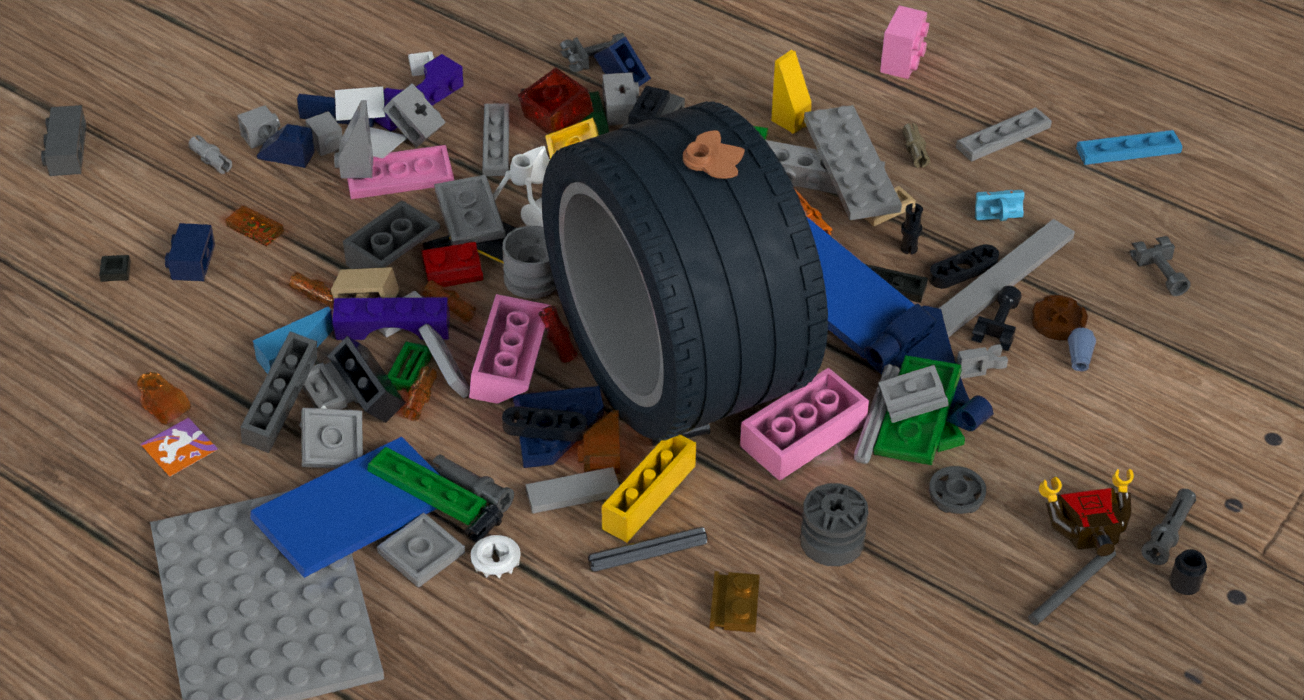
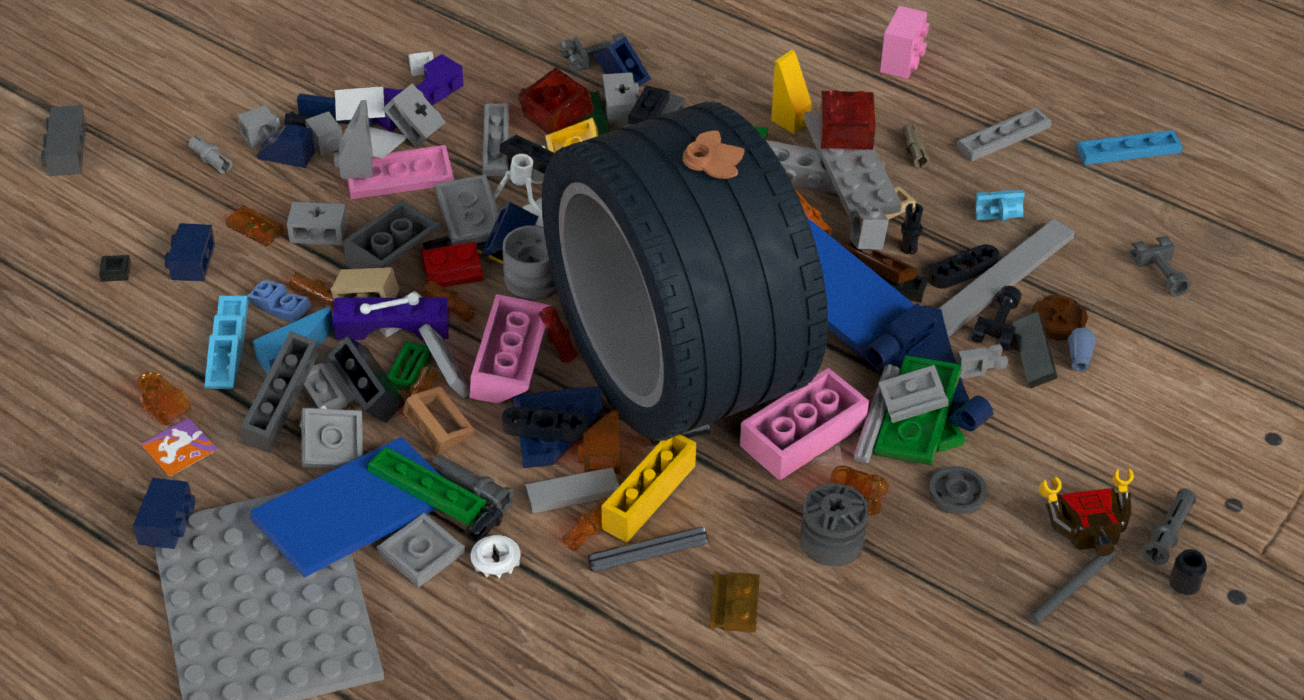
(164, 513): none -> dark blue brick
(226, 342): none -> medium azure slope
(276, 301): none -> medium blue slope
(296, 119): none -> black pin
(317, 223): none -> light grey brick
(412, 299): none -> white hinge
(428, 426): none -> medium nougat tile
(508, 219): none -> dark blue slope
(520, 145): none -> black tile
(587, 525): none -> clear orange pin
(847, 120): none -> clear red brick
(862, 483): none -> clear orange piece
(868, 228): none -> light grey brick
(883, 263): none -> reddish brown tile
(1034, 350): none -> pearl dark grey tile

